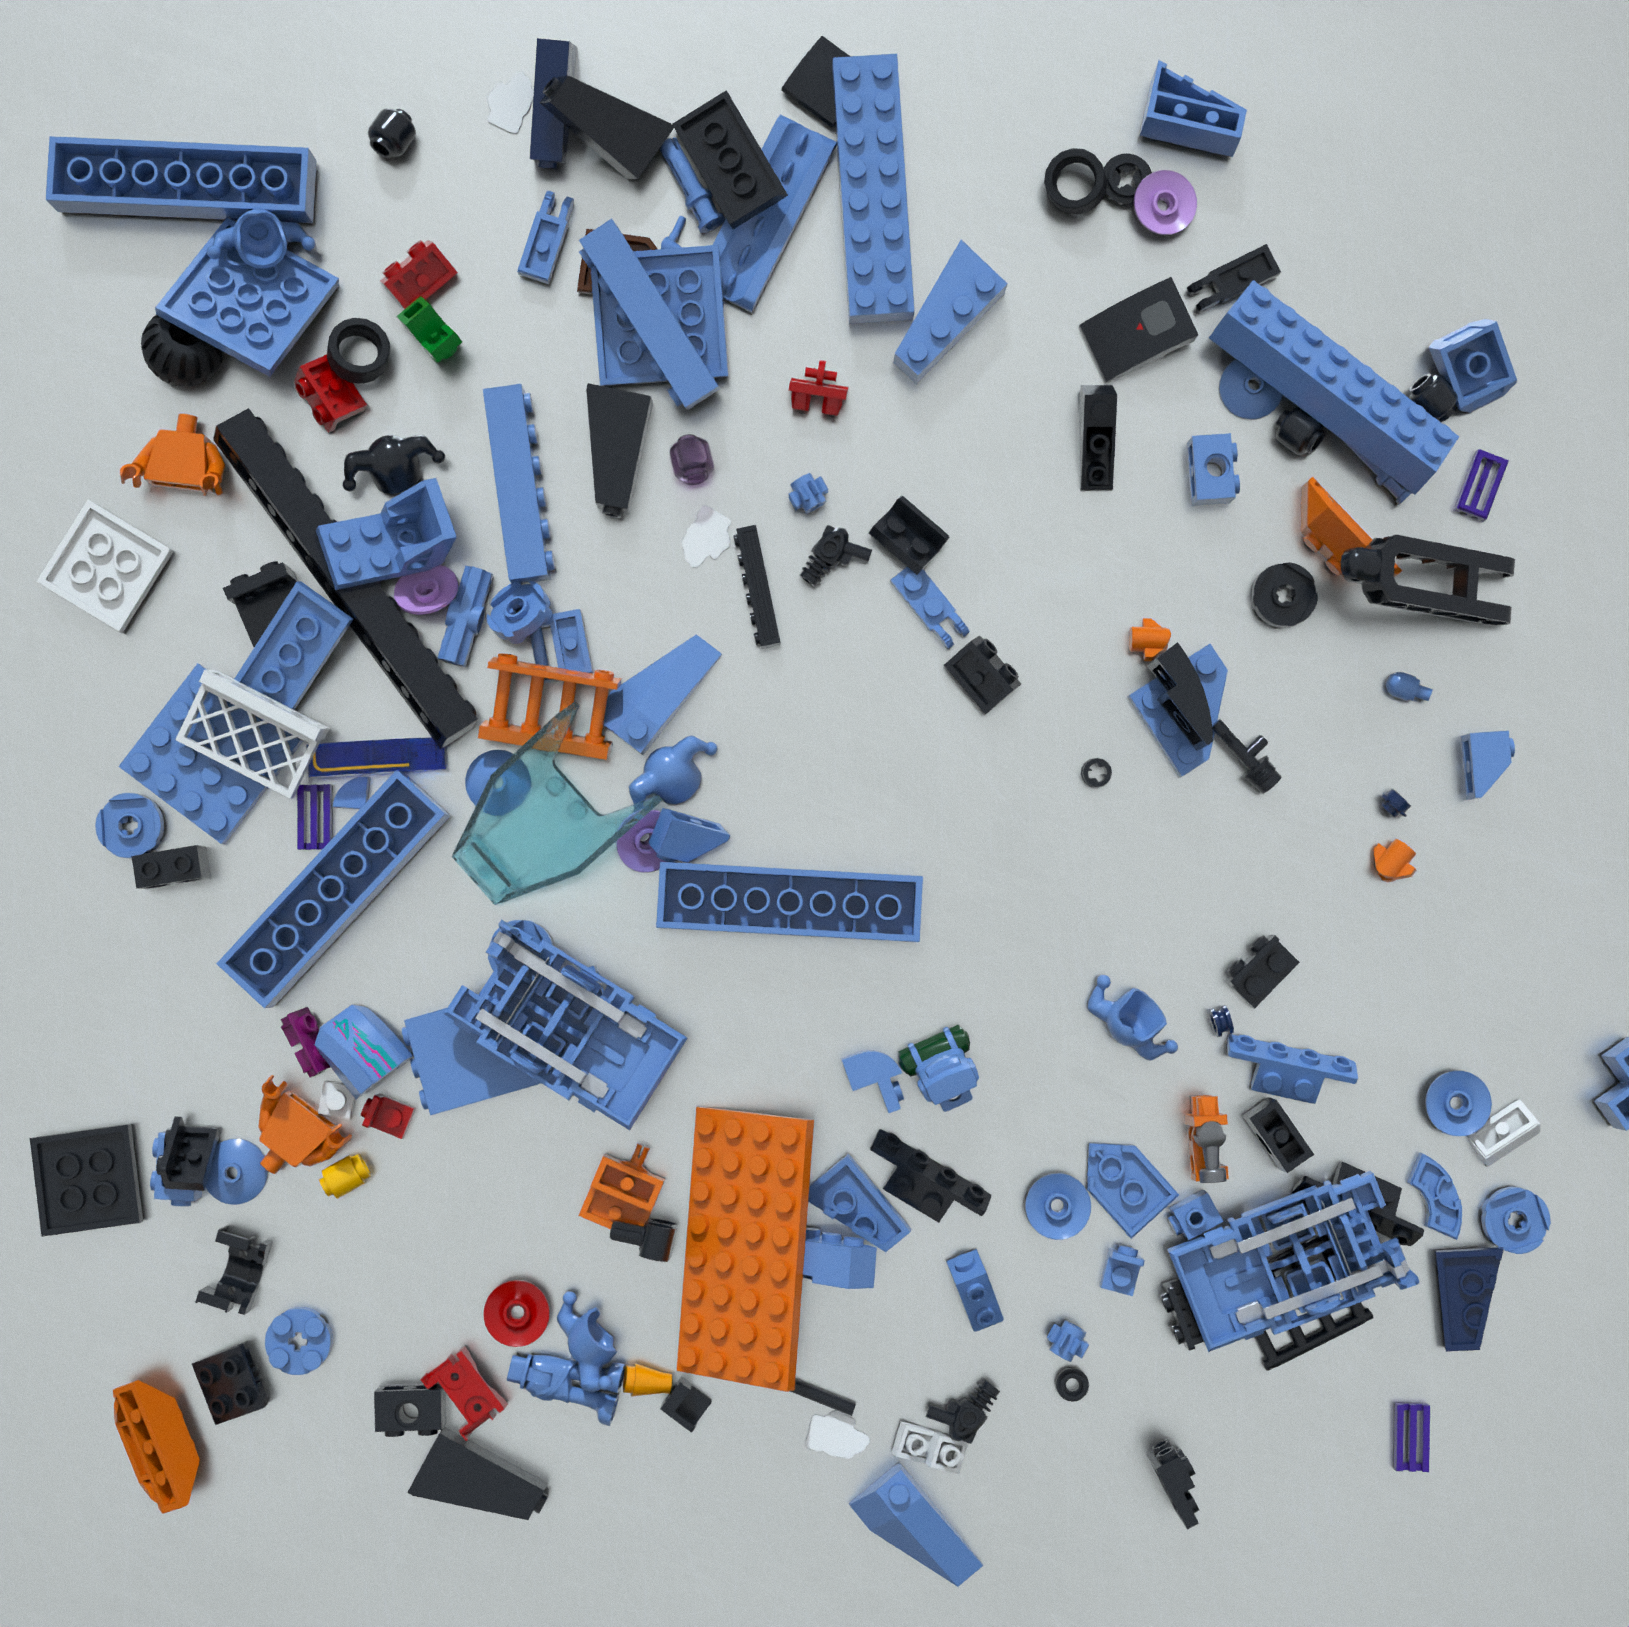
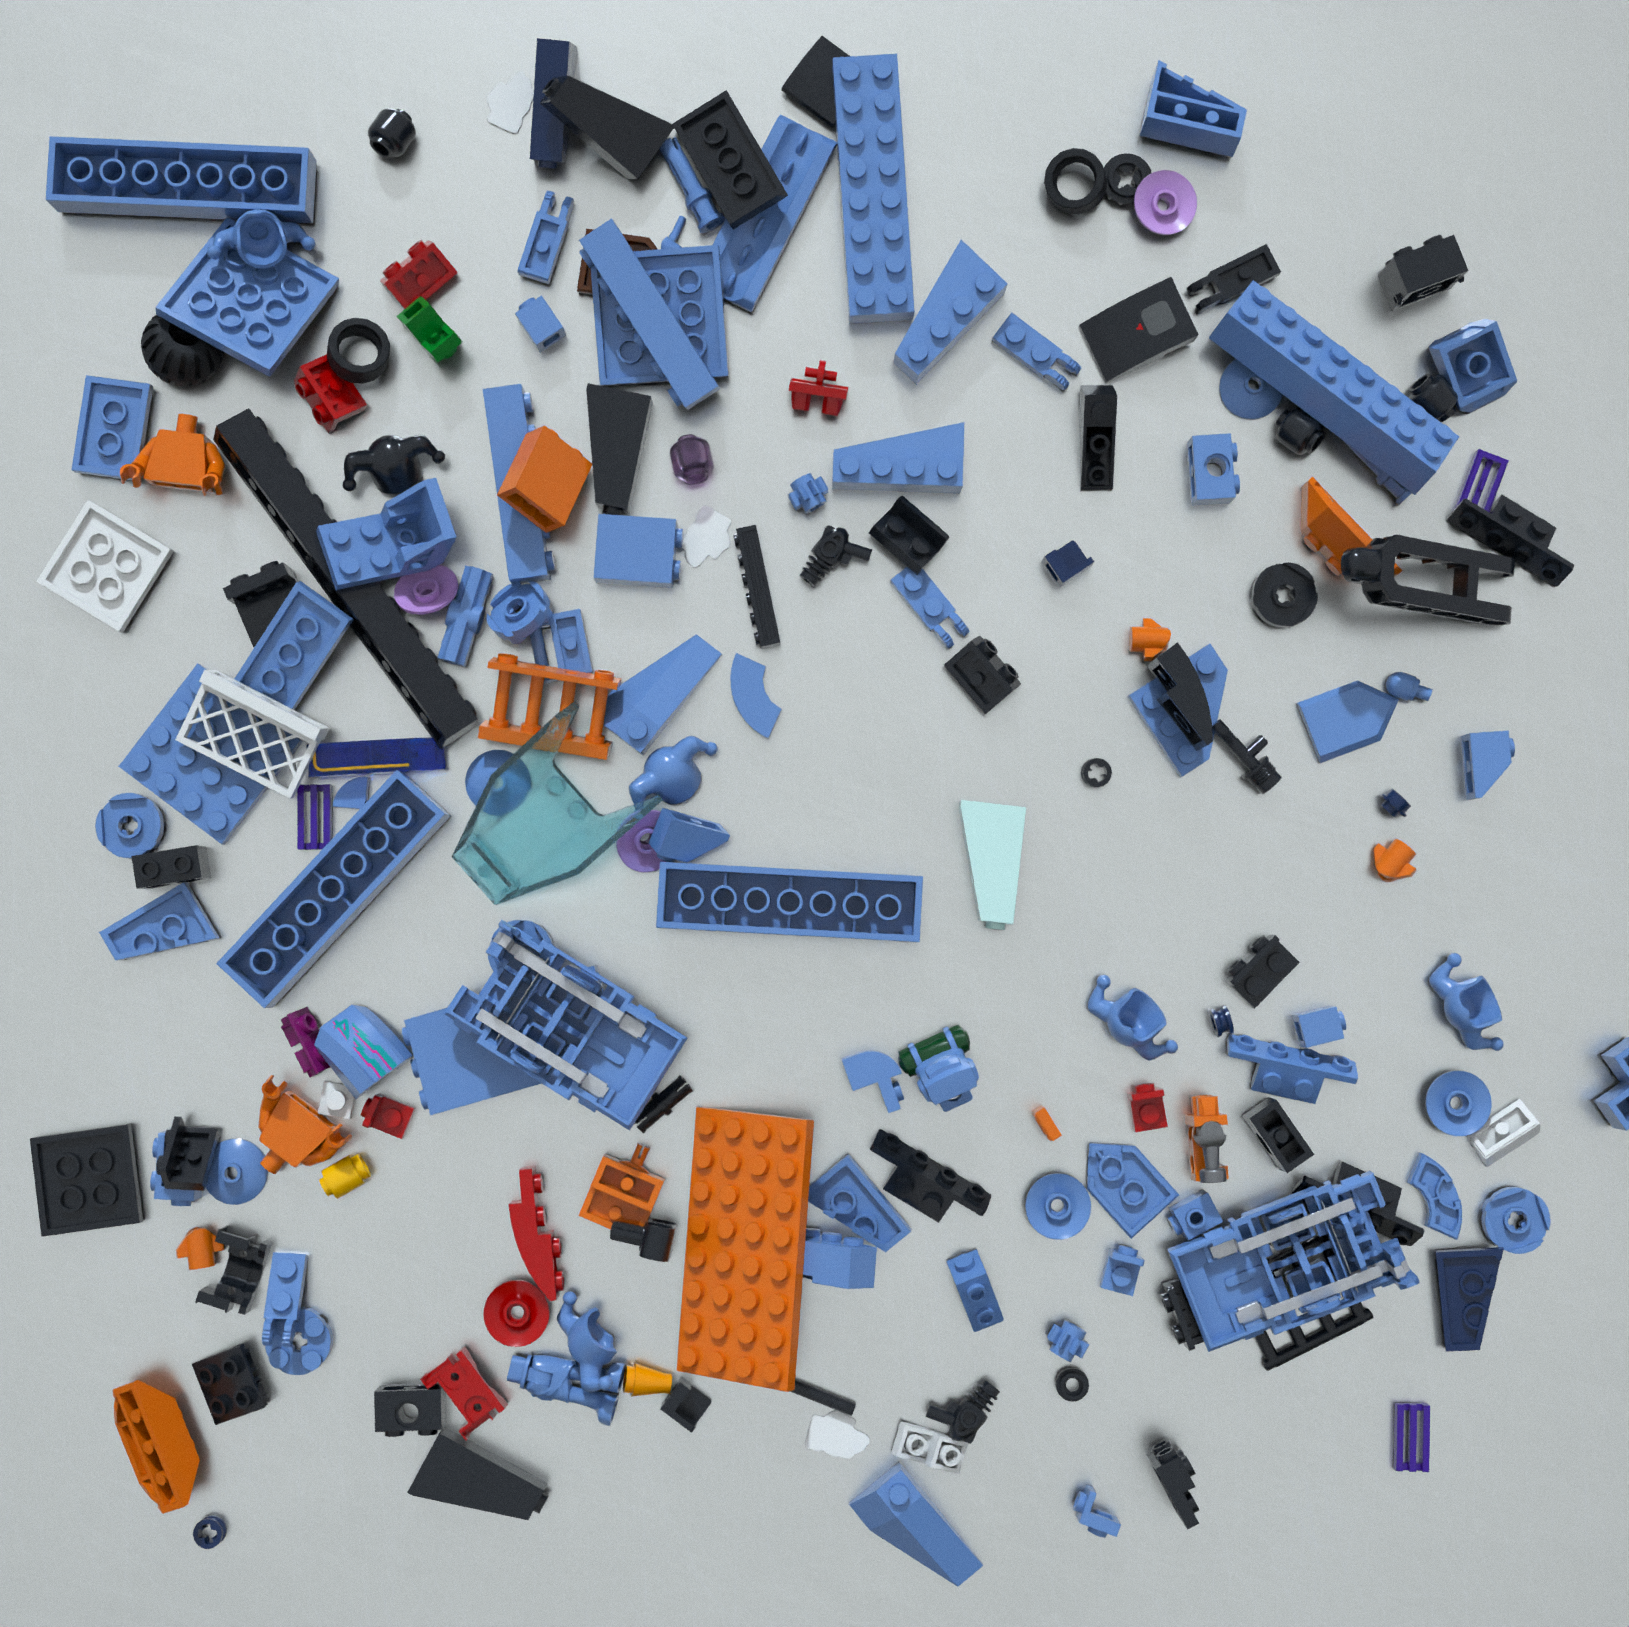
(111, 425): none -> medium blue plate
(160, 925): none -> medium blue wing
(199, 1248): none -> orange piece
(215, 1524): none -> dark blue bush
(284, 1296): none -> medium blue hinge
(536, 1247): none -> red slope
(540, 323): none -> medium blue brick
(545, 479): none -> orange brick
(637, 551): none -> medium blue brick
(663, 1103): none -> black pin
(751, 697): none -> medium blue tile
(905, 463): none -> medium blue wedge
(994, 854): none -> light aqua slope
(1034, 350): none -> medium blue hinge
(1046, 1123): none -> orange tile
(1066, 563): none -> dark blue panel
(1098, 1522): none -> medium blue bracket
(1147, 1107): none -> red bracket
(1319, 1026): none -> medium blue brick
(1346, 718): none -> medium blue tile
(1422, 271): none -> black brick
(1468, 1005): none -> medium blue piece
(1514, 534): none -> black bracket

